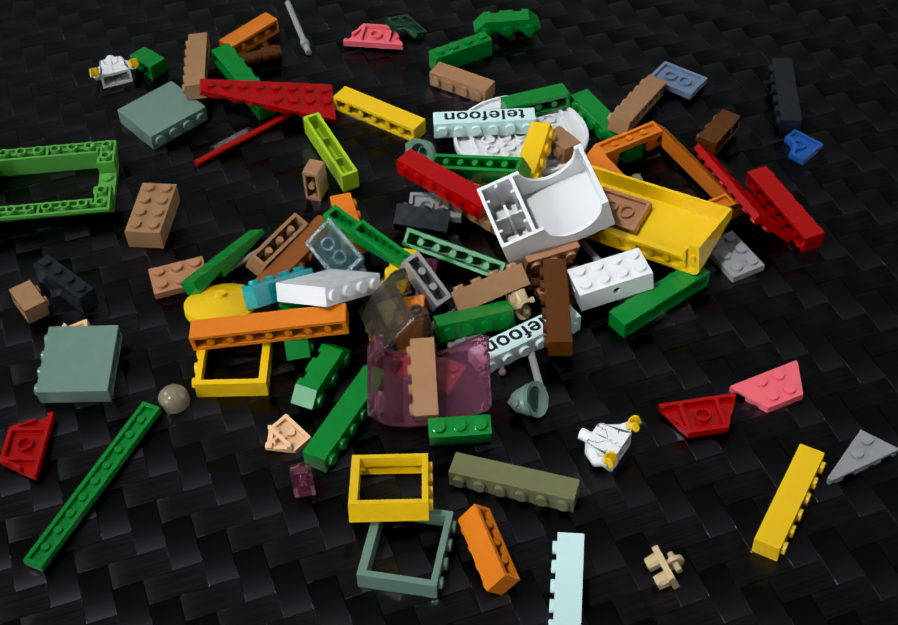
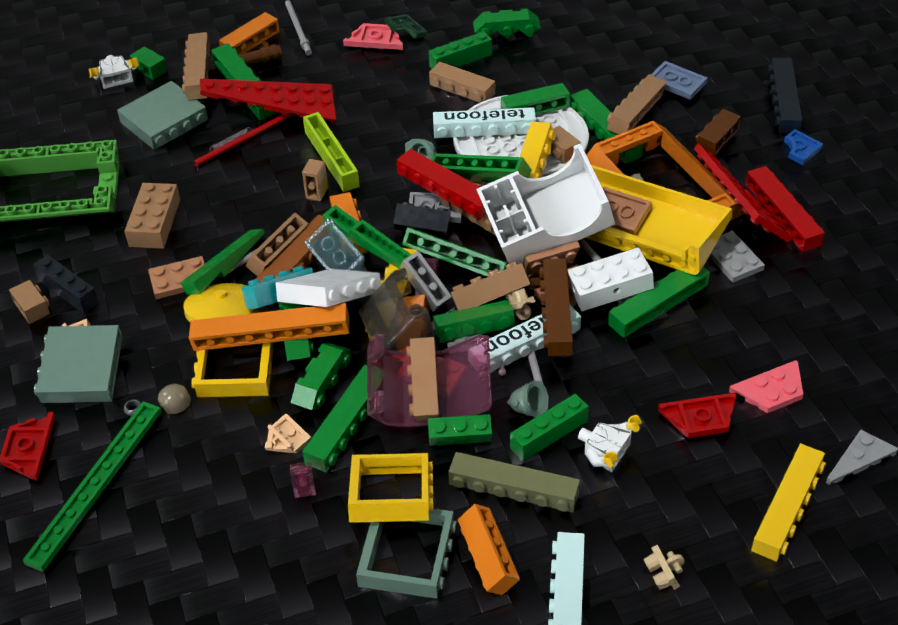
(128, 404): none -> dark grey piece
(379, 114): yellow brick -> none
(549, 427): none -> green brick

